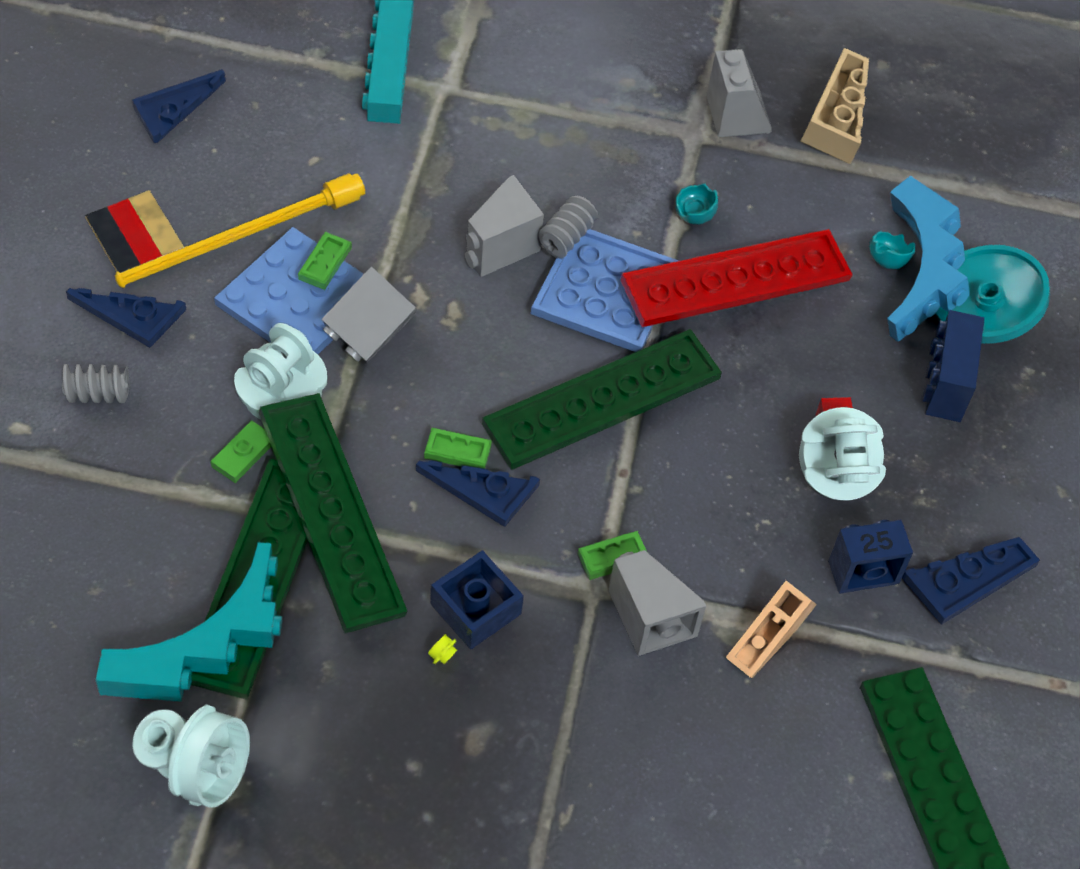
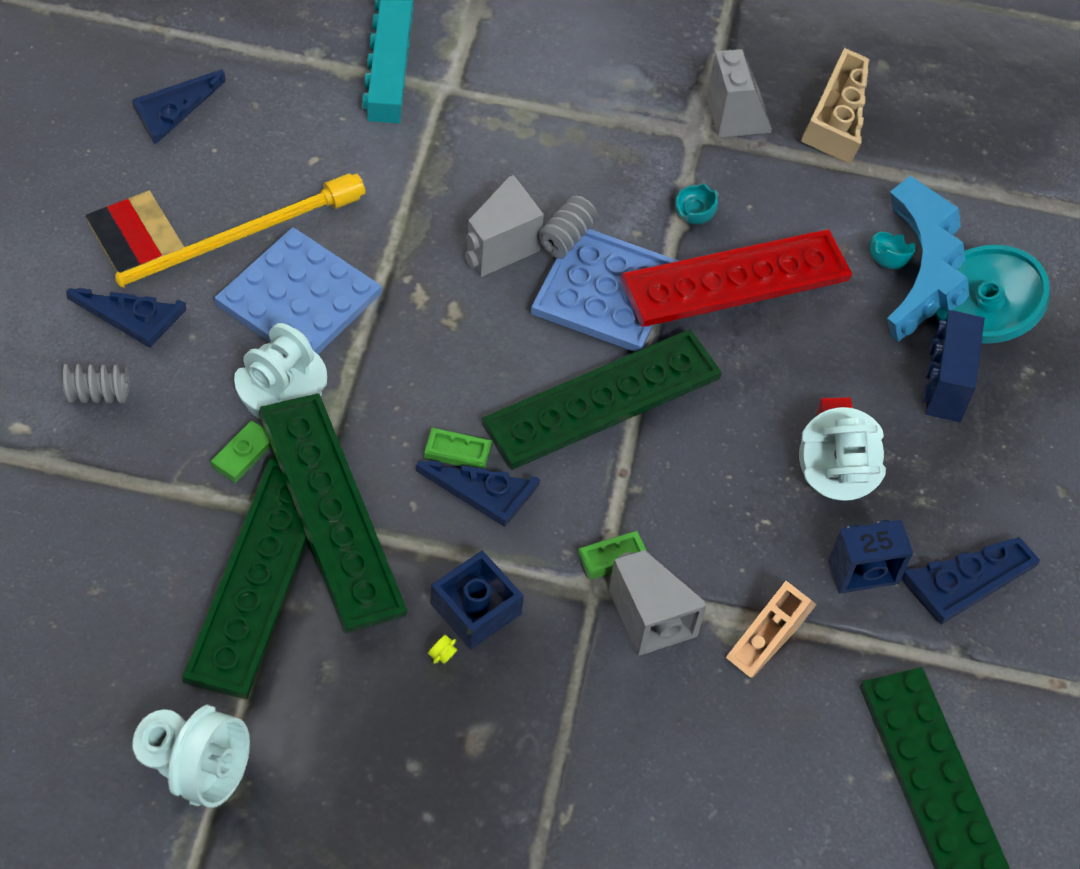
(167, 667): teal arch -> none
(324, 260): bright green plate -> none
(368, 316): light grey slope -> none

